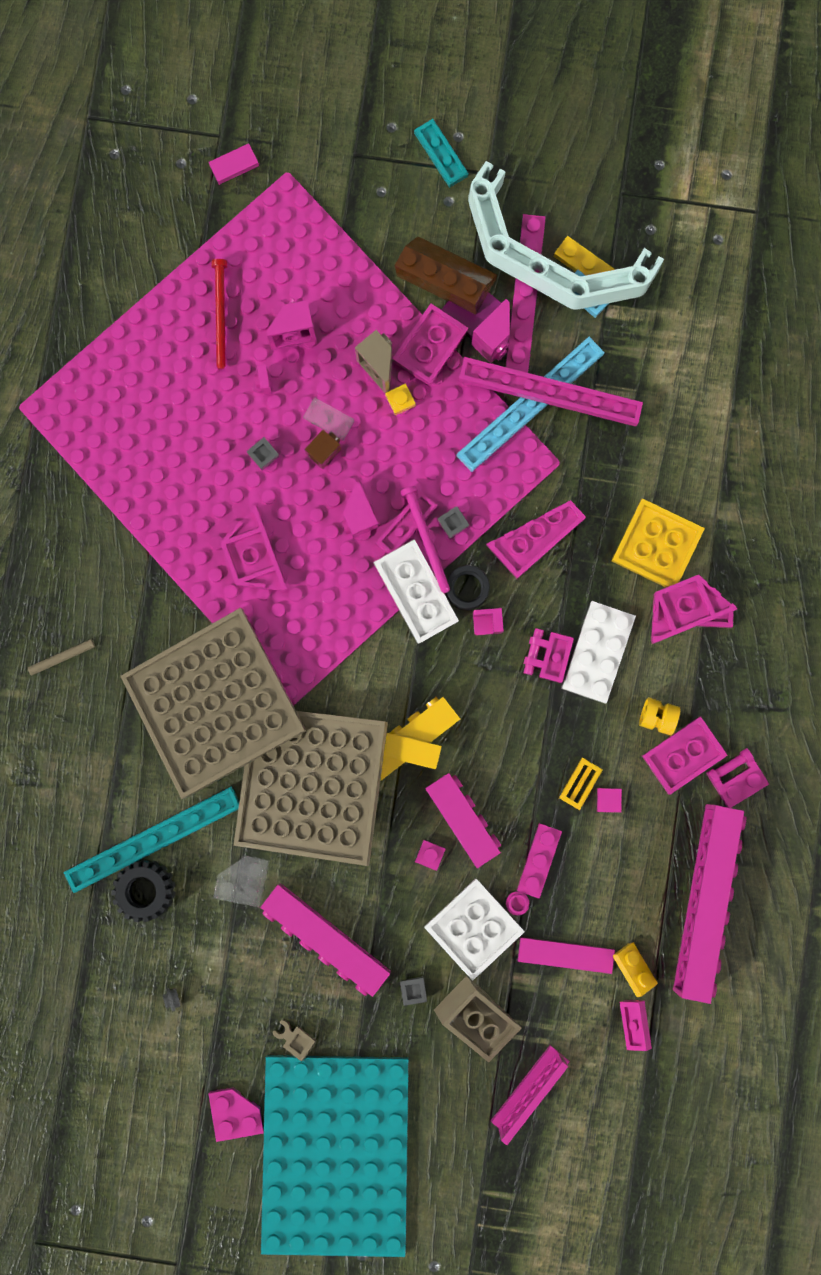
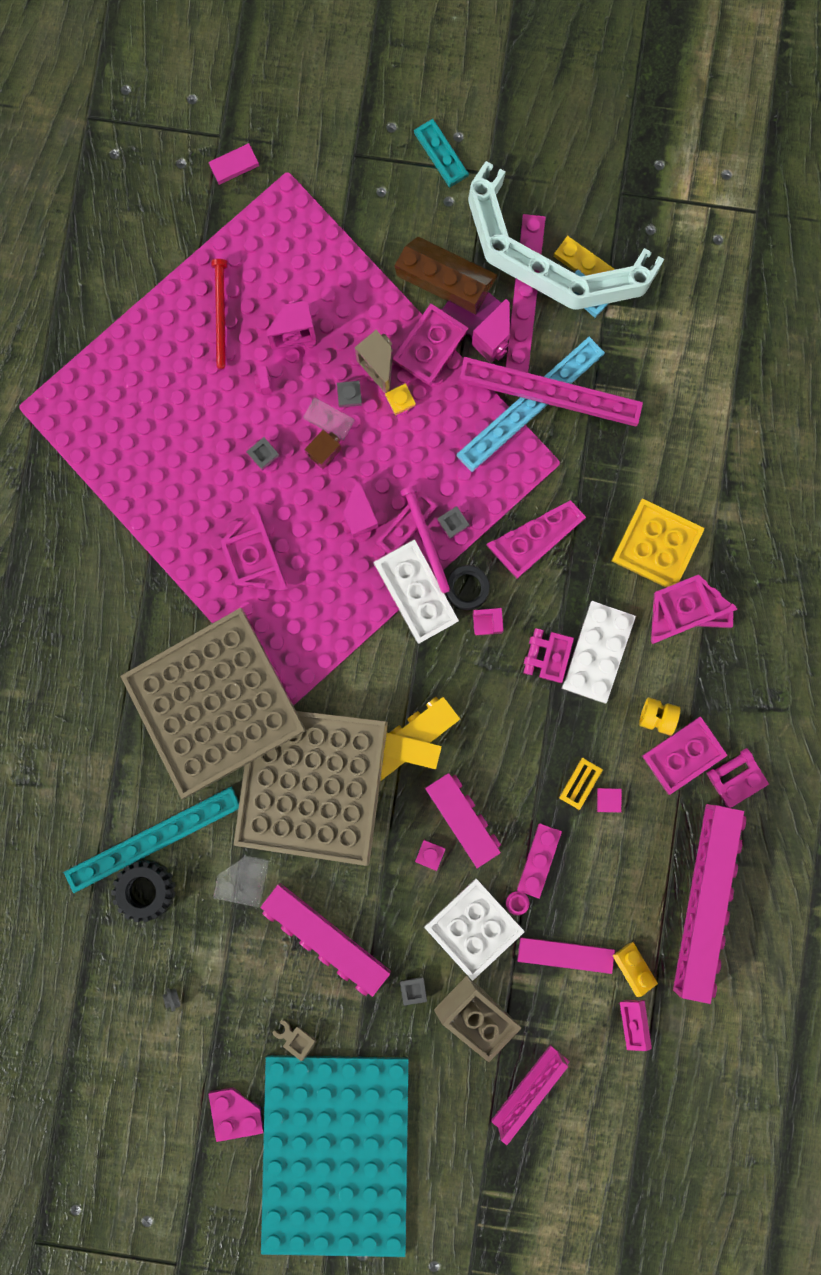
(63, 656): dark tan bar -> none
(349, 394): none -> dark grey plate

